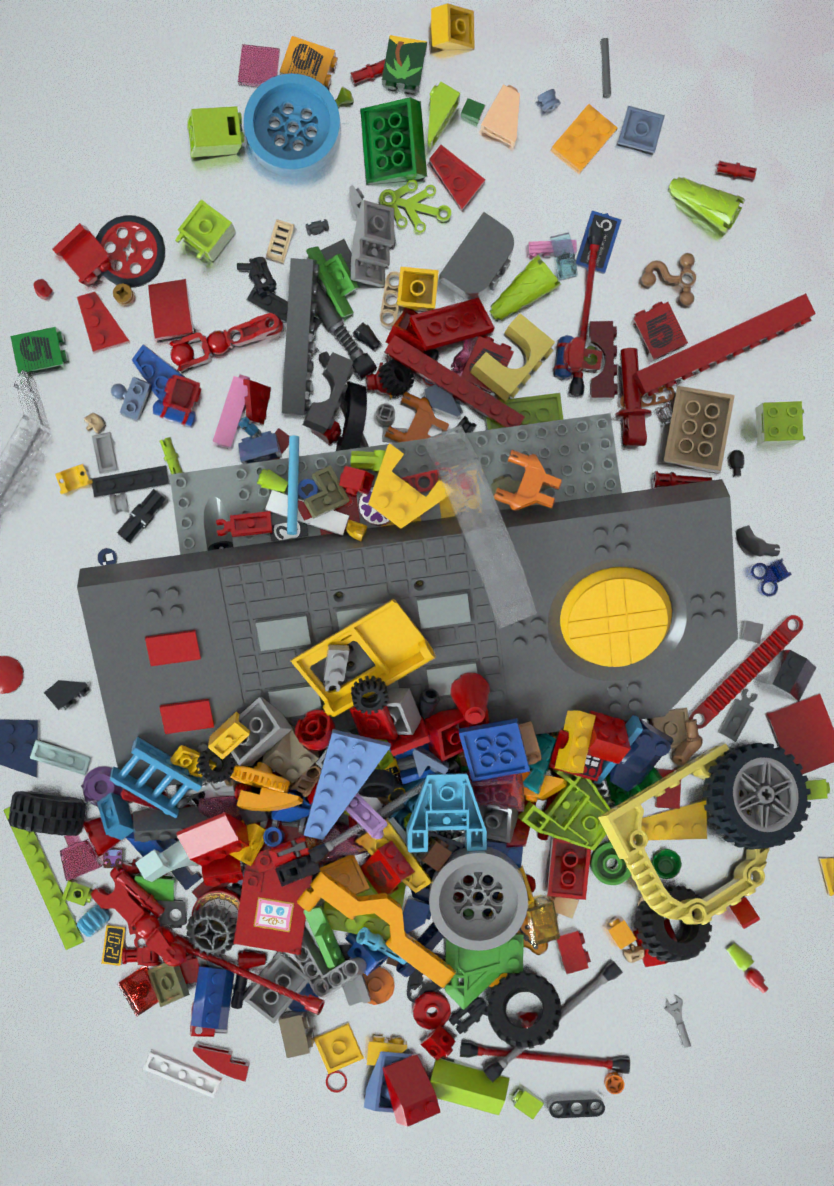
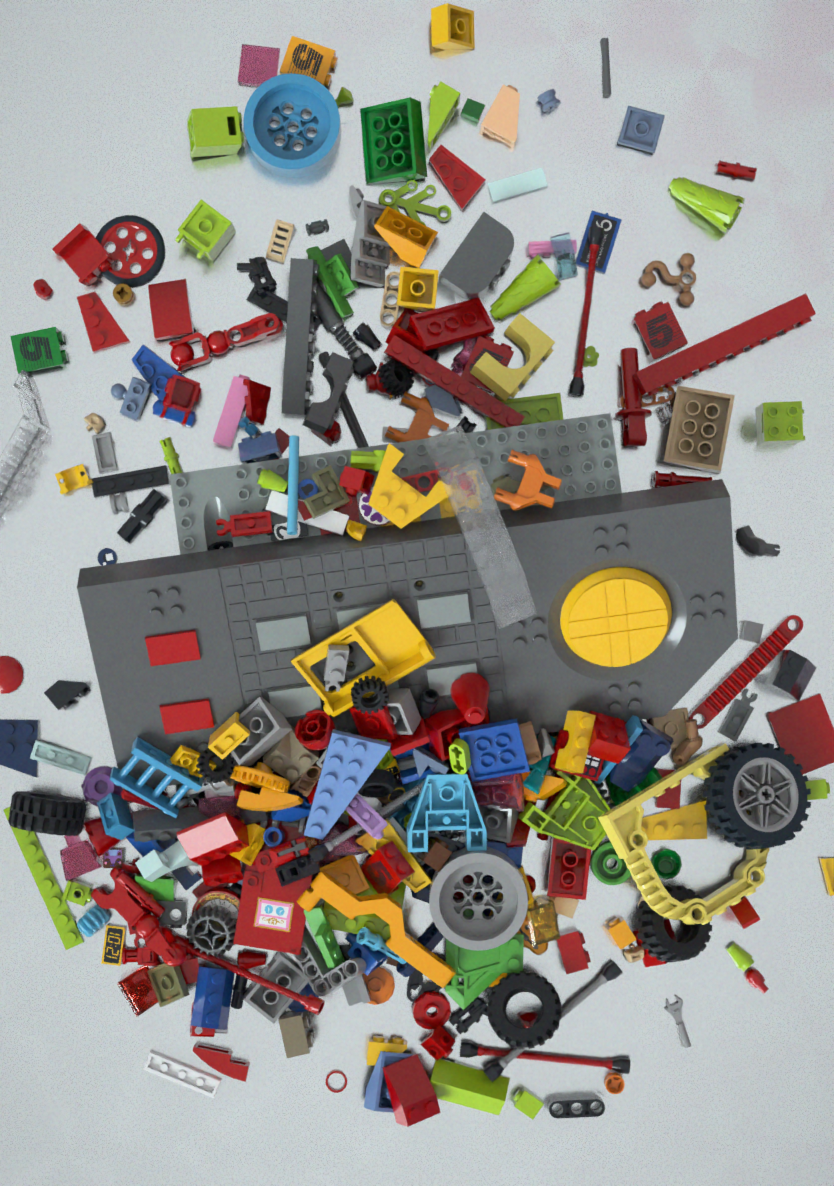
(338, 1047): yellow tile -> none
(355, 417): black slope -> none
(368, 72): red pin -> none
(383, 418): light grey wheel -> none
(404, 63): dark green panel -> none
(406, 236): none -> light orange slope
(415, 914): blue slope -> none
(456, 756): none -> lime beam
(517, 185): none -> light aqua tile
(545, 743): none -> light grey slope
(571, 356): red piece -> none
(584, 138): light orange plate -> none
(602, 336): dark red arch -> none
(736, 462): black cylinder -> none
(771, 574): clear blue piece -> none

